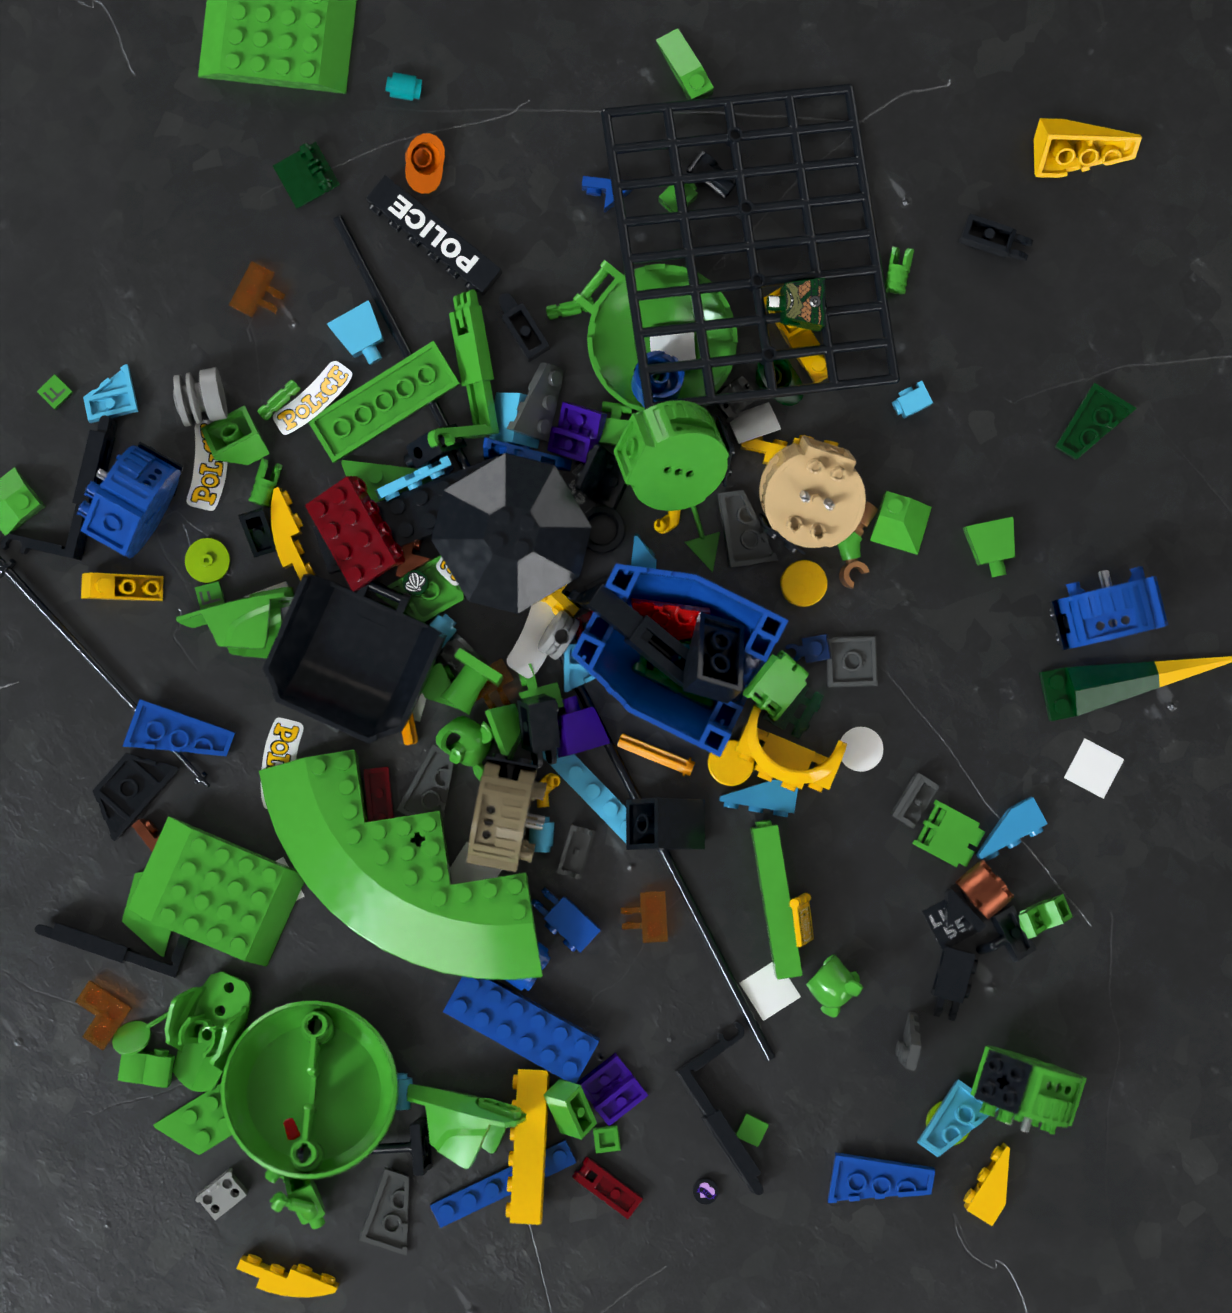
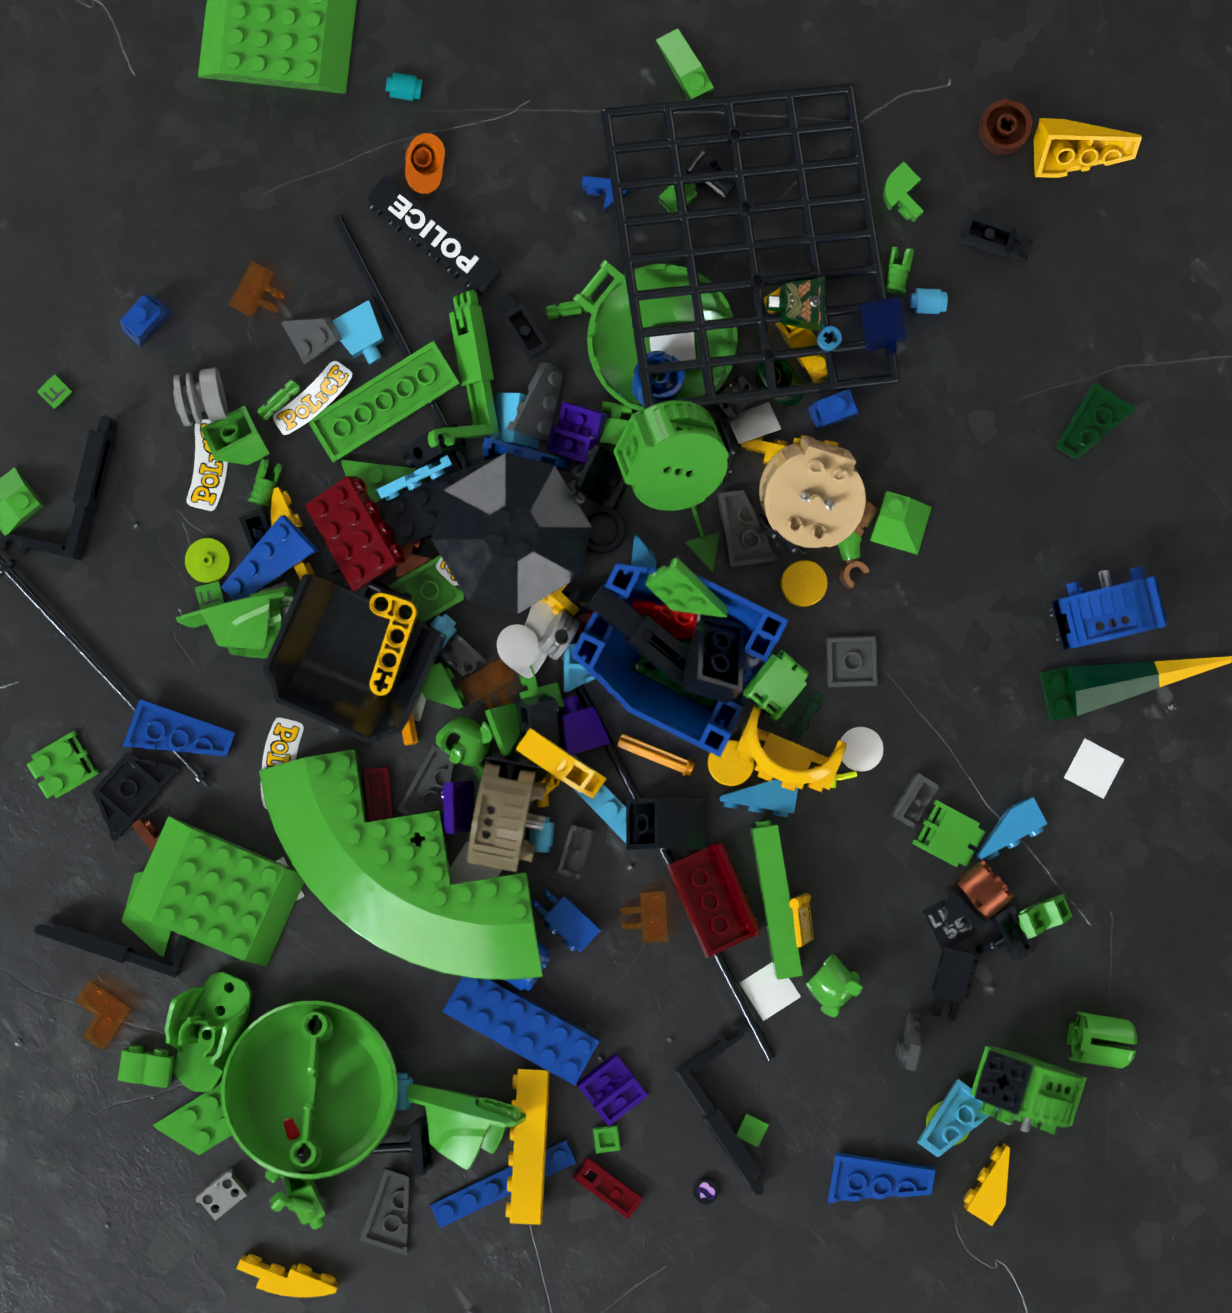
(61, 766): none -> bright green plate
(112, 398): medium azure wing -> none
(121, 587): yellow slope -> none
(130, 499): blue piece -> none
(134, 1036): bright green piece -> none
(144, 319): none -> blue torso
(272, 556): none -> blue wing
(306, 174): dark green hinge -> none
(311, 336): none -> dark grey wing
(389, 644): none -> yellow beam
(415, 582): tile -> none
(458, 806): none -> dark purple plate
(469, 682): bright green plant -> none
(518, 646): none -> white sticker
(561, 763): none -> yellow slope
(570, 1109): bright green brick -> none
(667, 522): yellow arm -> none
(684, 591): none -> bright green wing
(714, 899): none -> dark red bracket
(813, 649): dark blue plate -> none
(833, 409): none -> blue torso
(837, 337): none -> dark azure bush
(842, 777): none -> neon yellow hand
(883, 324): none -> clear blue plate
(896, 192): none -> bright green brick
(912, 400): medium azure brick -> none
(928, 301): none -> medium azure brick
(992, 543): bright green torso -> none
(1009, 113): none -> copper brick
(1105, 1028): none -> bright green cylinder

